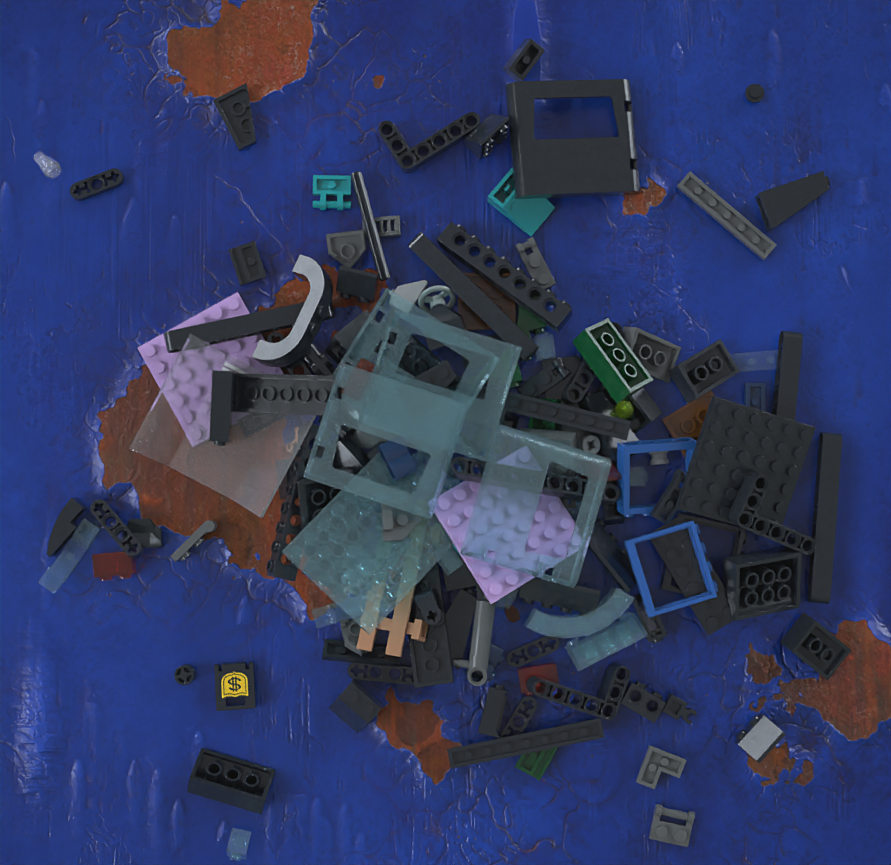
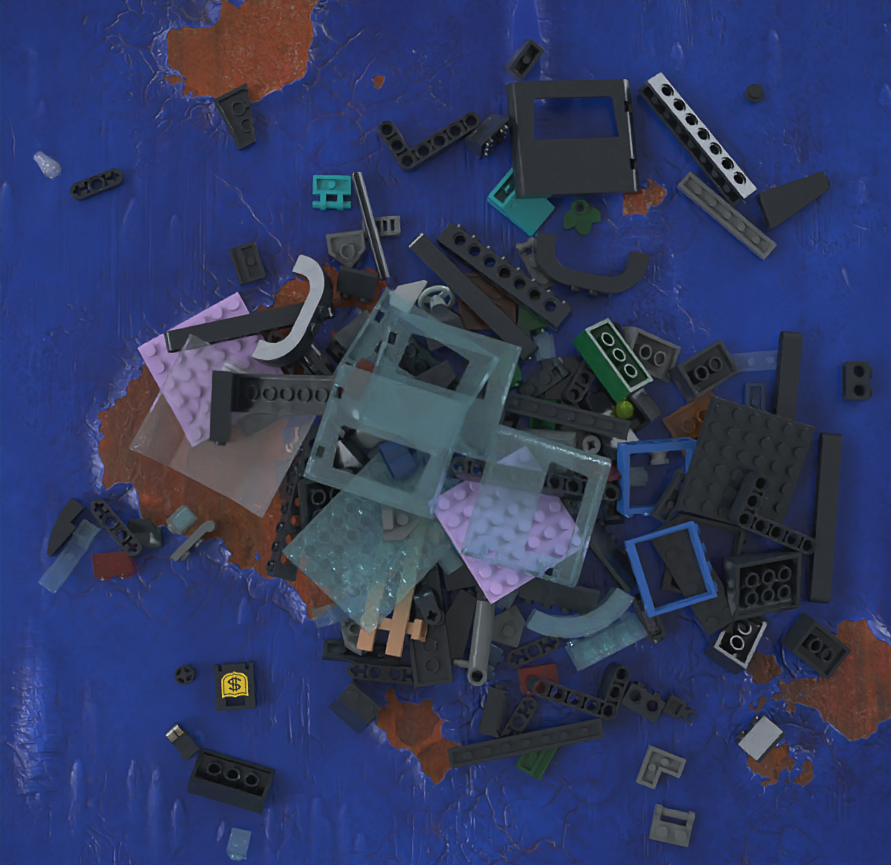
(181, 520): none -> clear light blue brick
(182, 740): none -> black leg
(508, 627): none -> dark grey plate
(547, 263): none -> black arch
(581, 220): none -> dark green plate
(697, 139): none -> black brick
(735, 643): none -> black slope
(850, 380): none -> black brick

